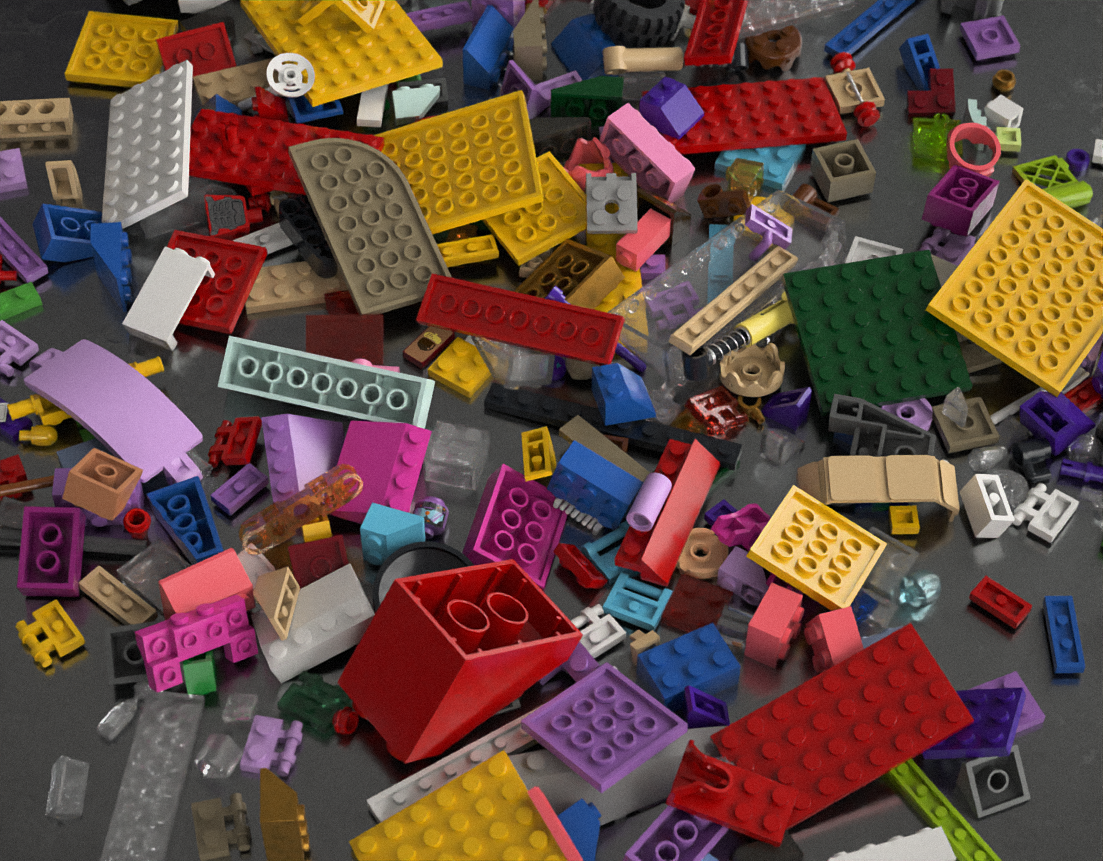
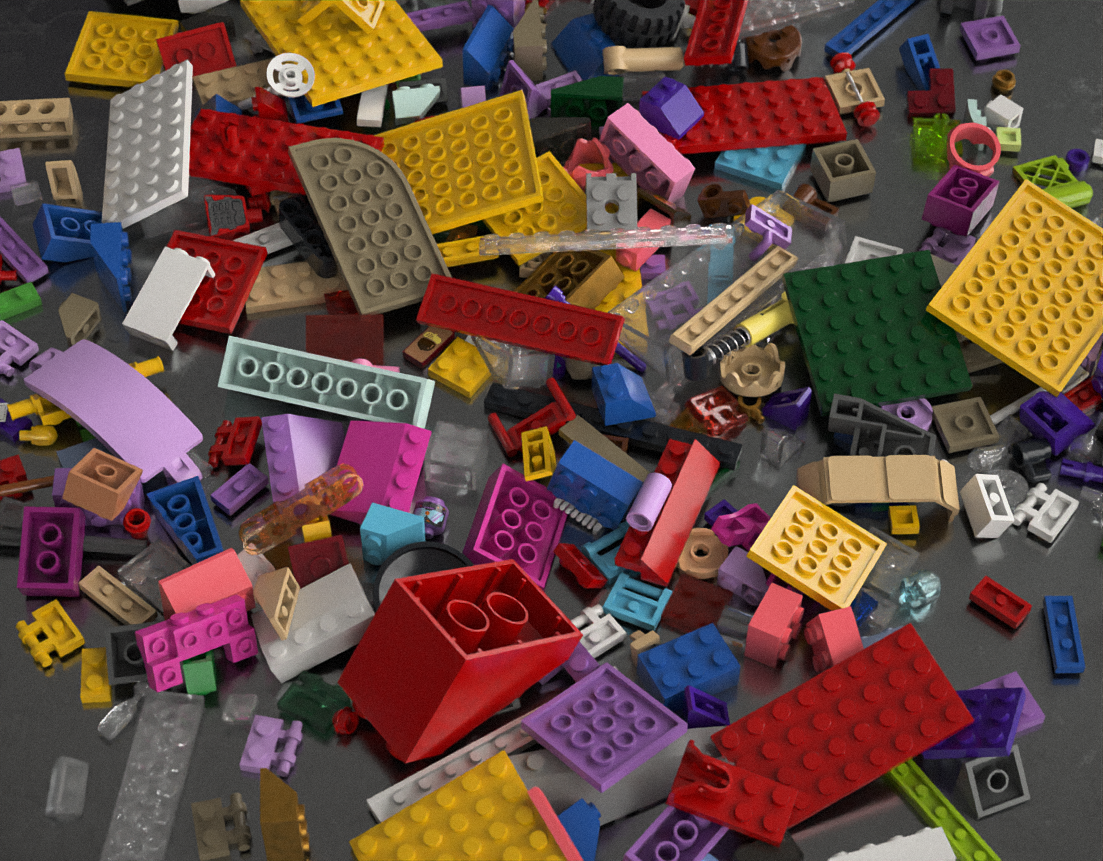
(26, 193): none -> clear piece
(78, 318): none -> dark tan slope
(94, 676): none -> yellow plate
(218, 756): clear piece -> none
(471, 95): none -> lavender slope
(552, 416): none -> red plate
(614, 239): none -> clear plate
(745, 176): clear yellow slope -> none
(956, 407): clear slope -> none

